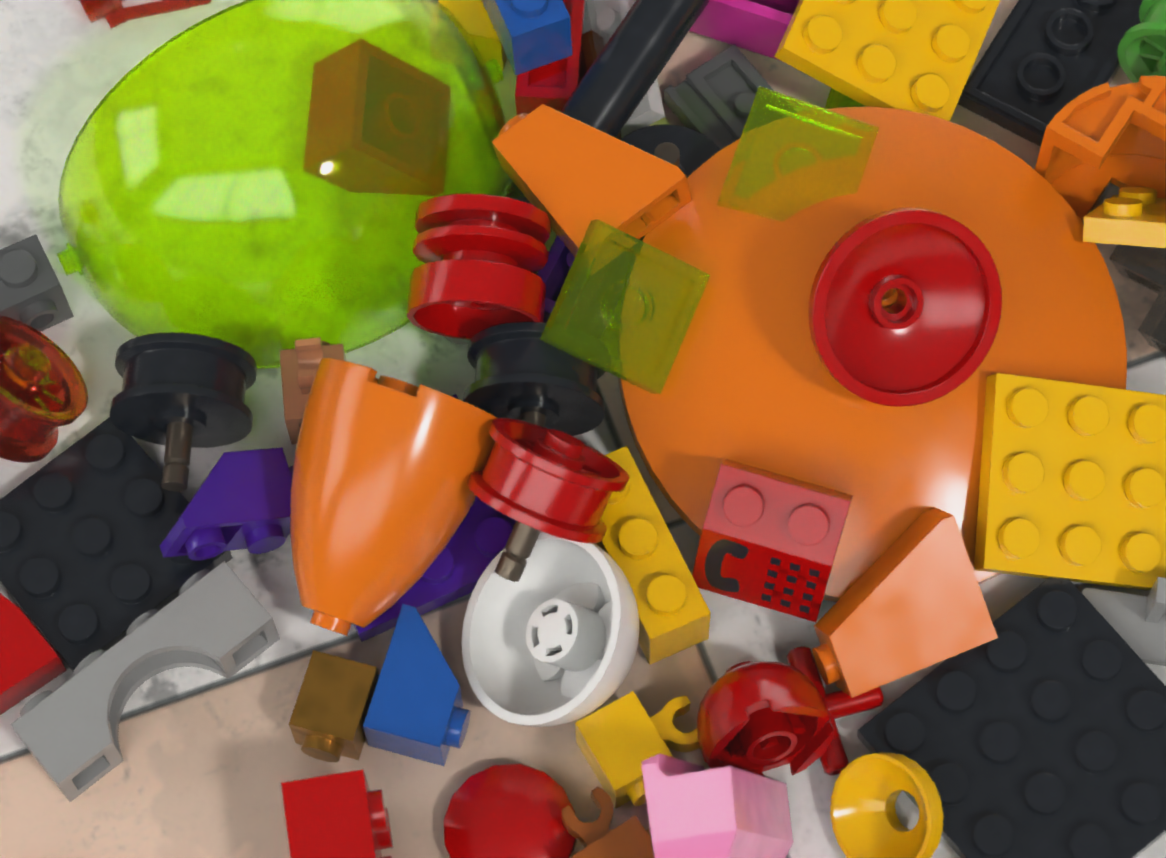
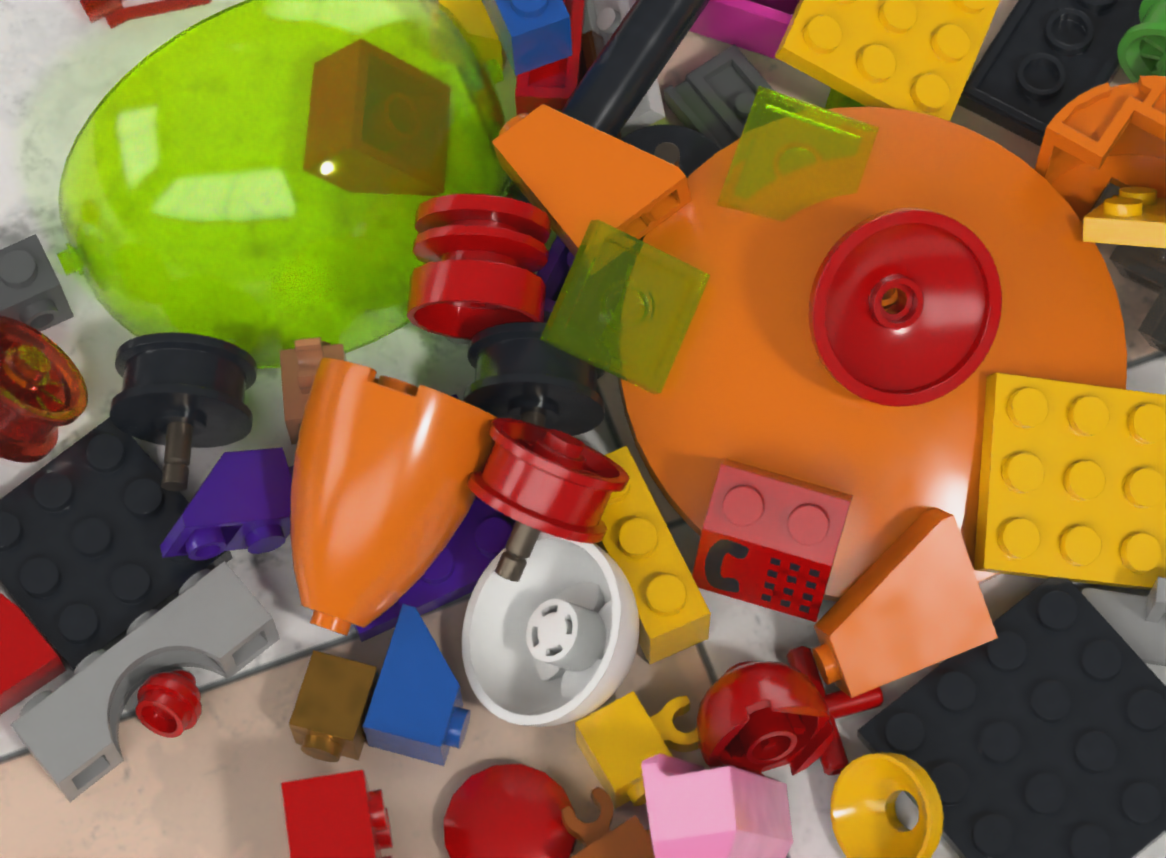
(169, 703): none -> red plate

